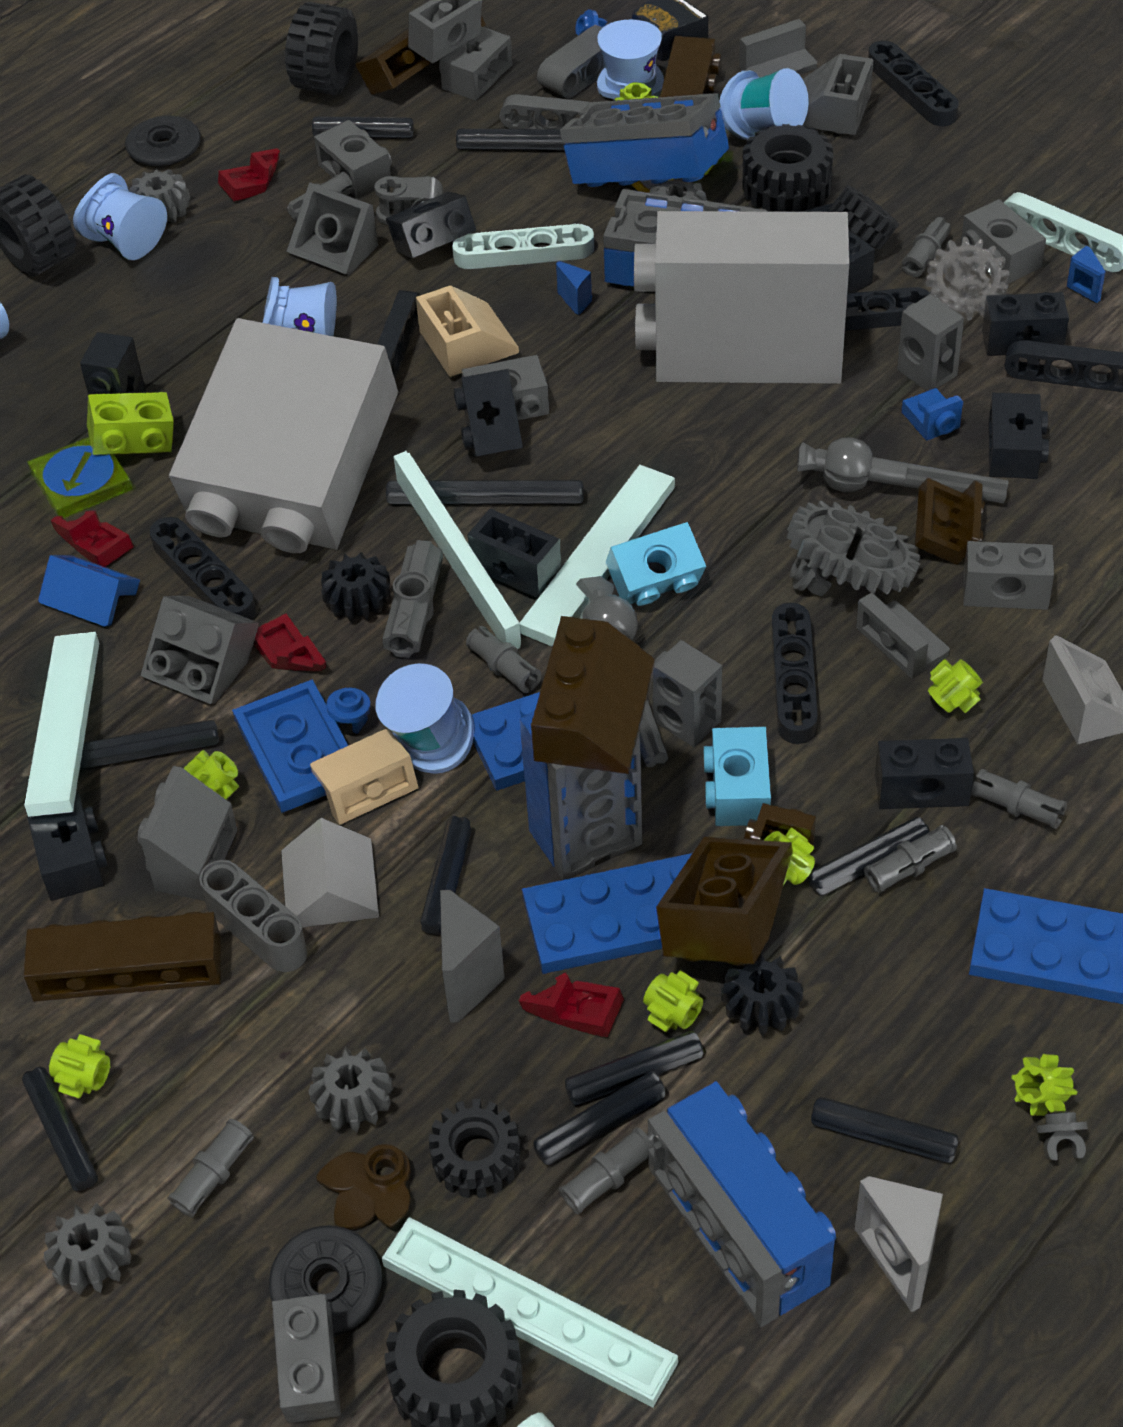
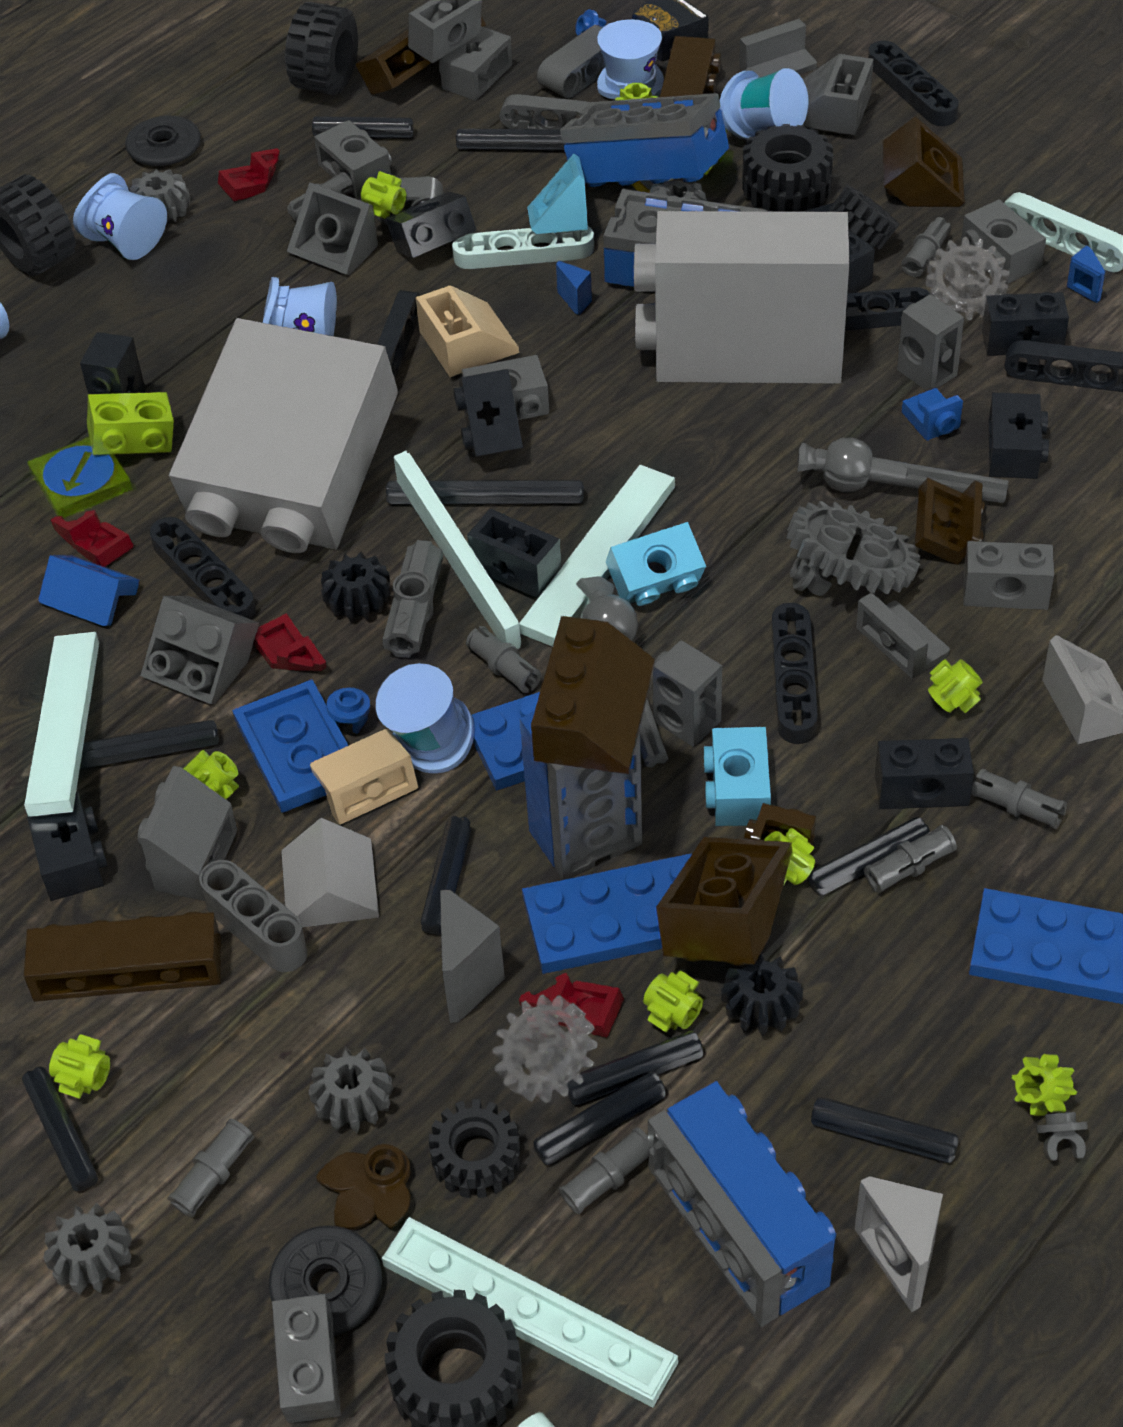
(384, 194): none -> lime gear
(544, 1048): none -> clear gear
(561, 202): none -> medium azure slope
(922, 168): none -> dark brown slope

